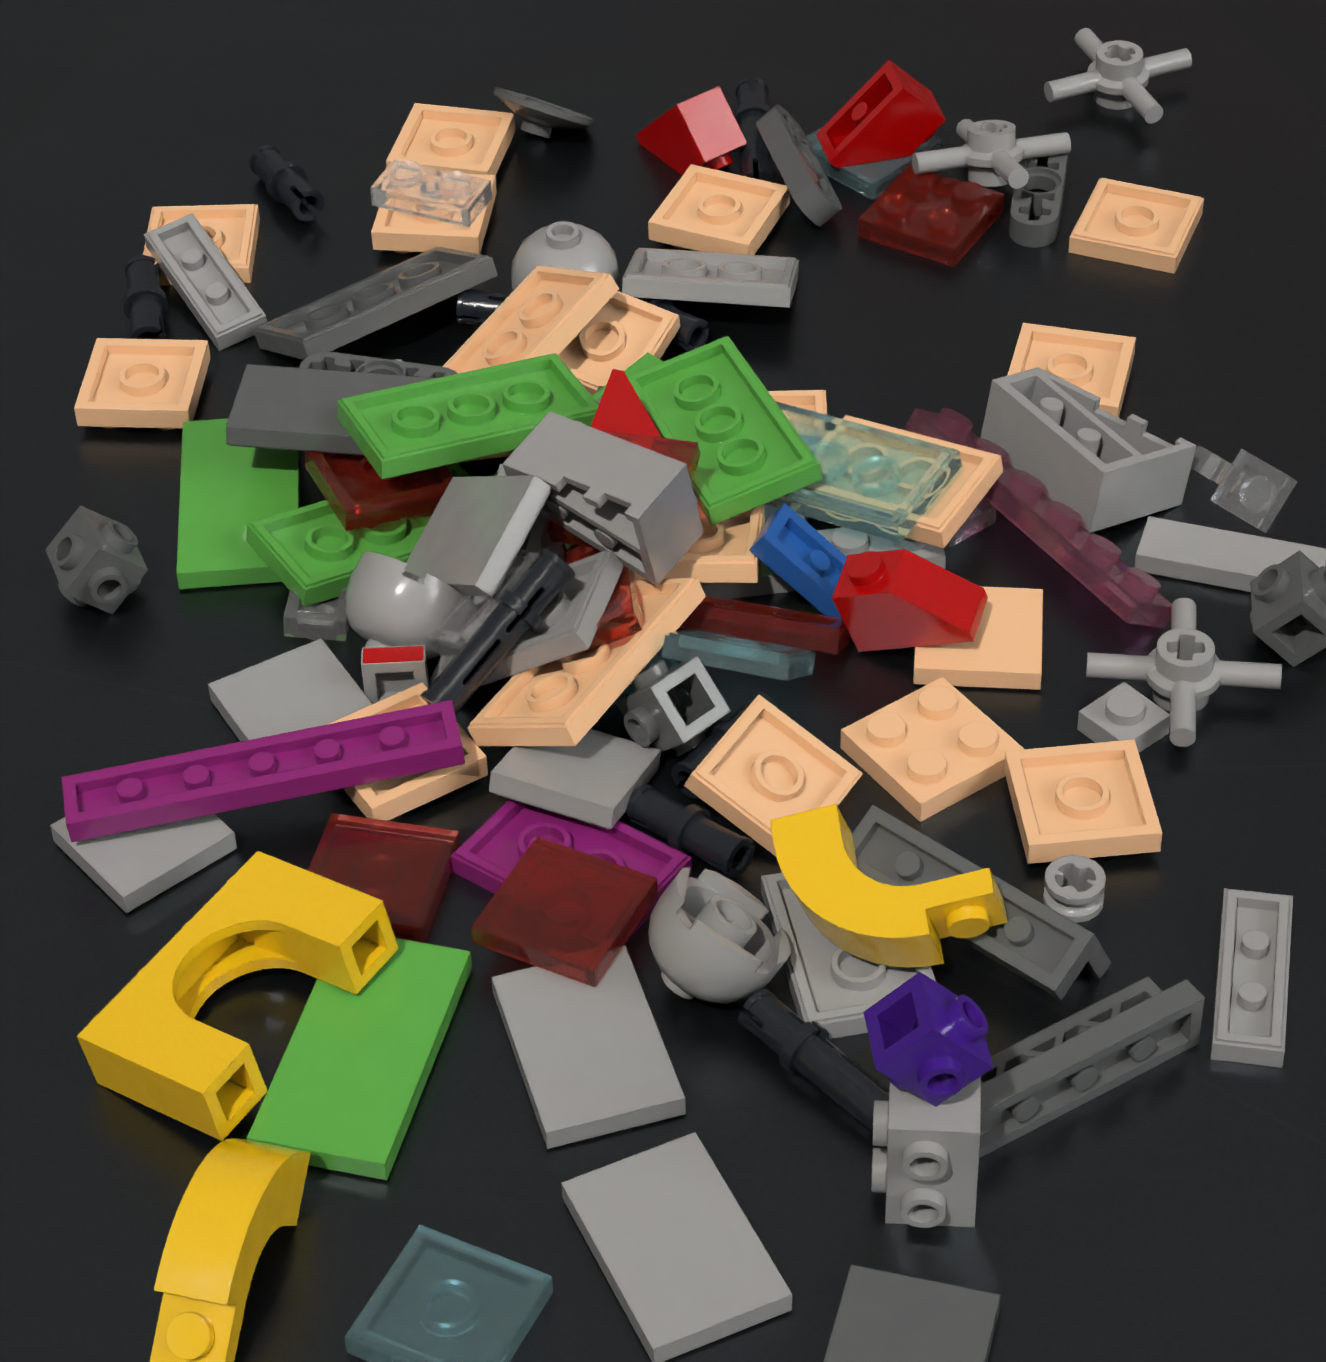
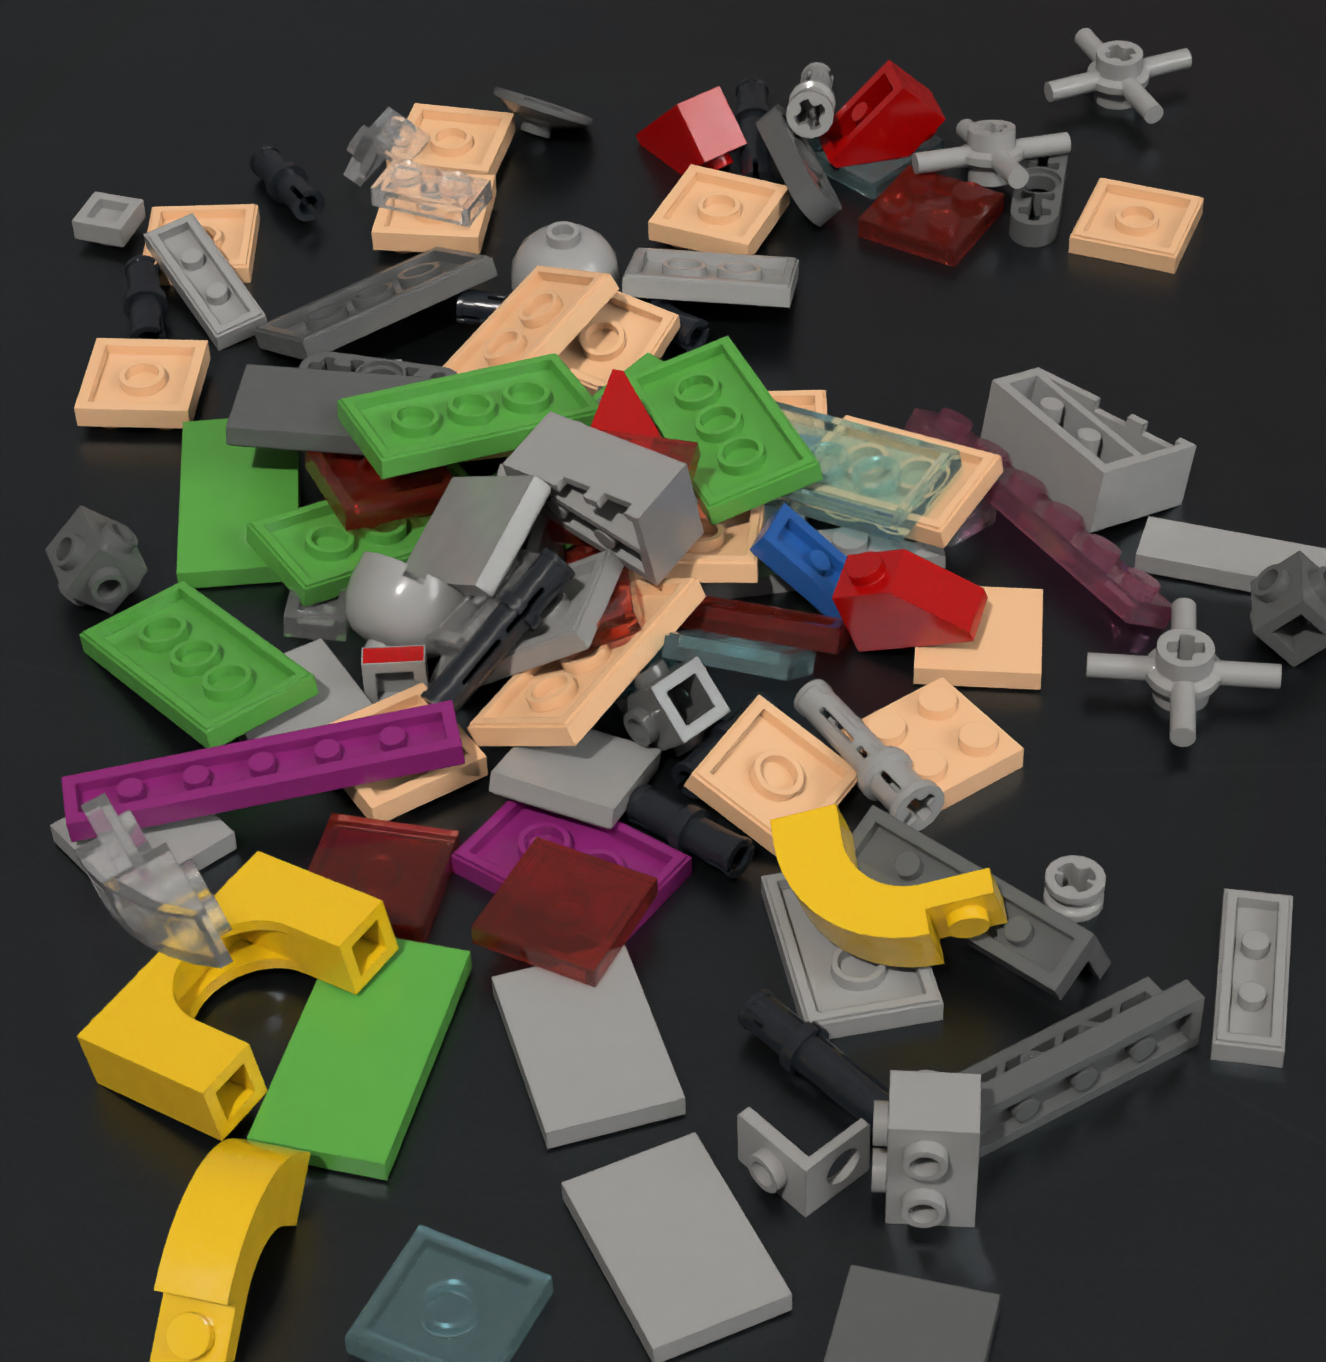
(108, 219): none -> light grey plate
(150, 892): none -> clear slope
(198, 665): none -> bright green tile
(386, 138): none -> clear bracket
(713, 939): light grey cylinder -> none
(793, 1175): none -> light grey bracket
(808, 99): none -> light grey pin
(900, 786): none -> light grey pin
(928, 1039): dark purple brick -> none
(1082, 801): light nougat plate -> none
(1084, 358): light nougat plate -> none
(1124, 716): light grey plate -> none
(1246, 487): clear plate -> none

